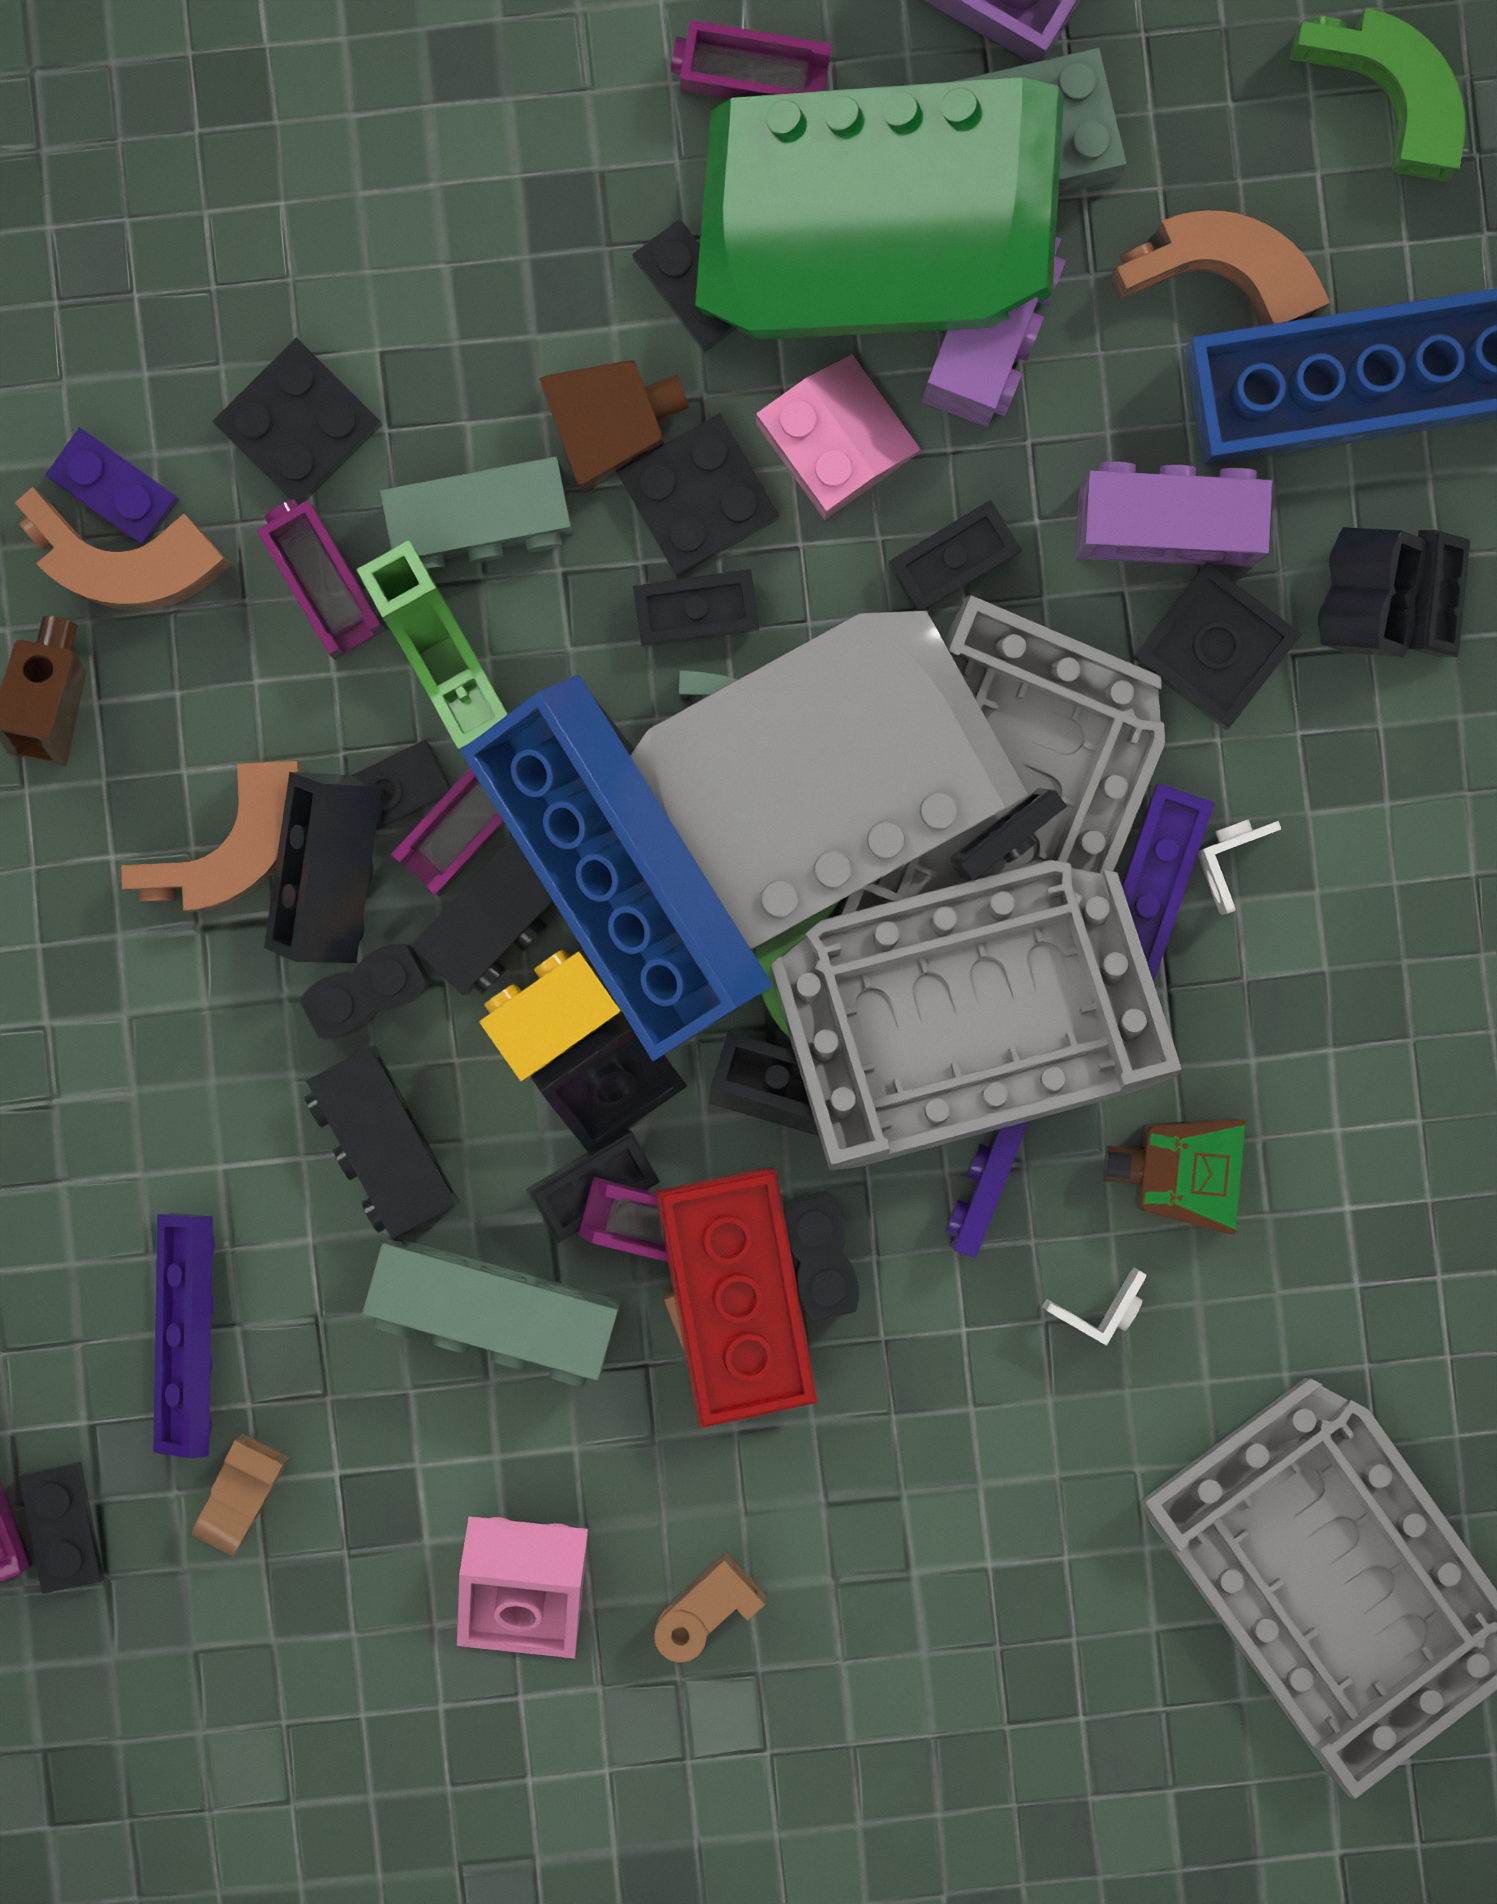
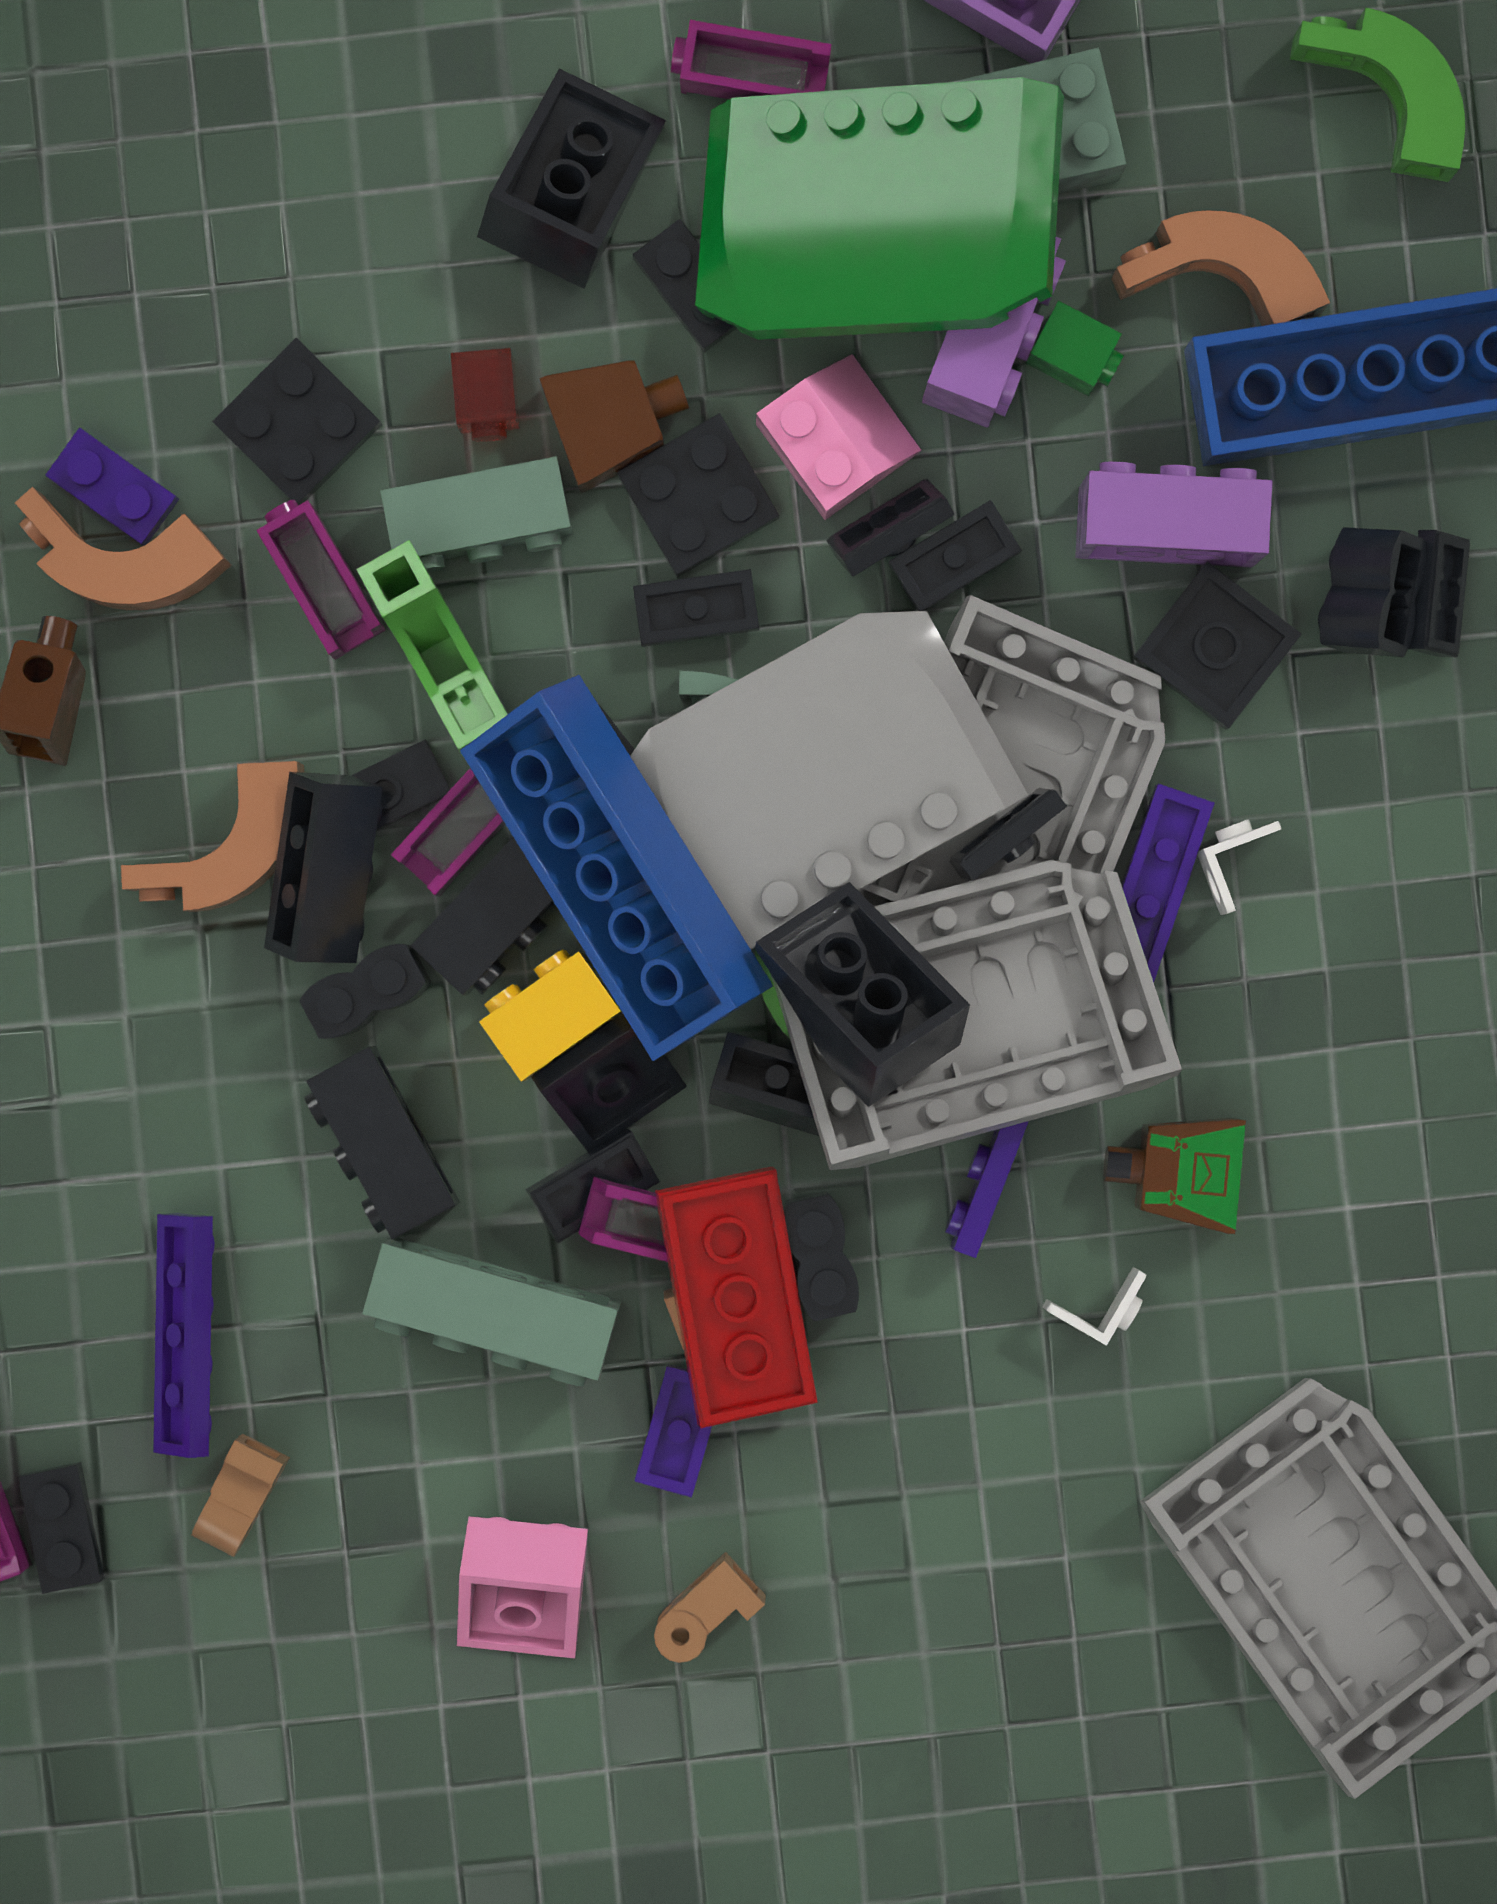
(485, 393): none -> clear red brick
(570, 178): none -> black slope
(674, 1438): none -> dark purple plate
(863, 993): none -> black slope
(890, 527): none -> black plate
(1076, 349): none -> green brick

